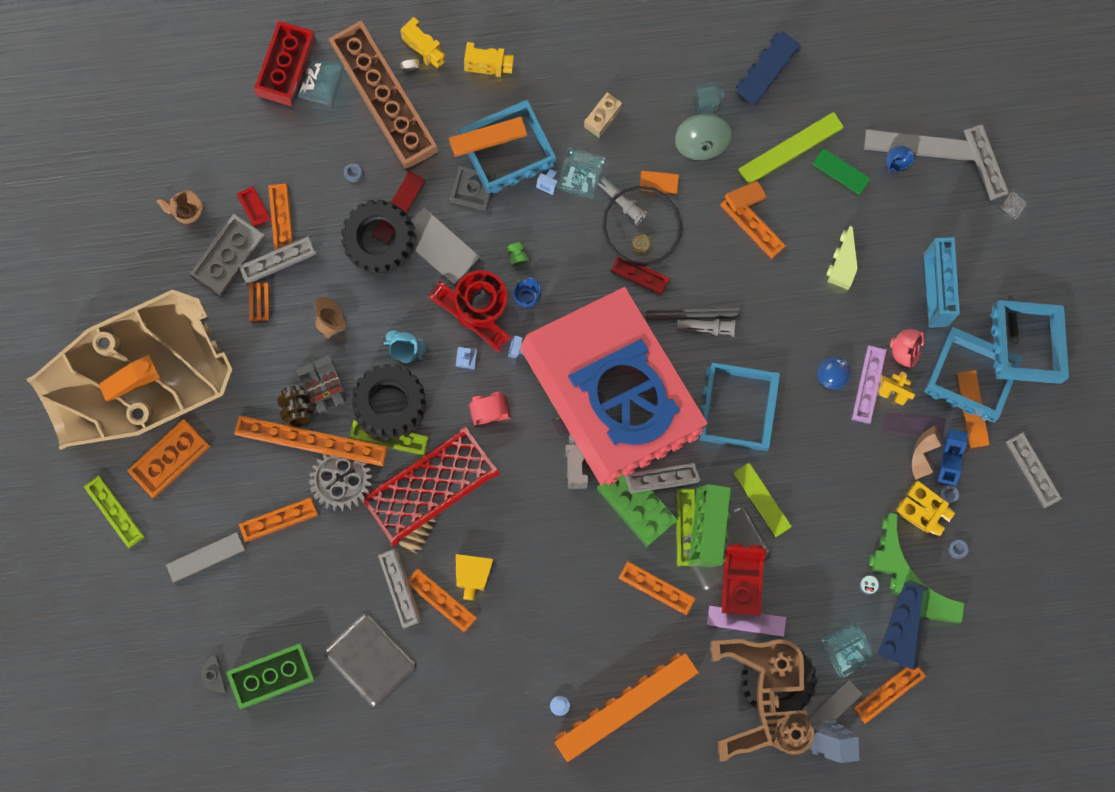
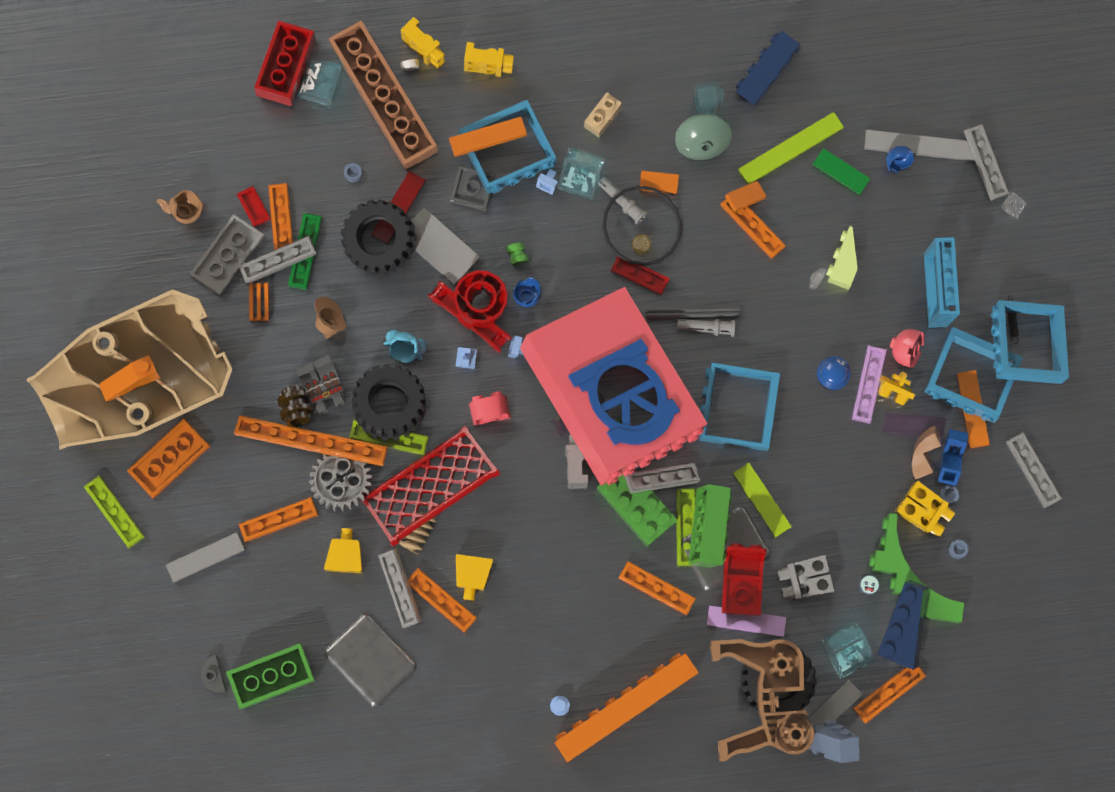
(301, 271): none -> green tile
(344, 554): none -> yellow torso
(800, 578): none -> light grey hips
(816, 278): none -> clear tile

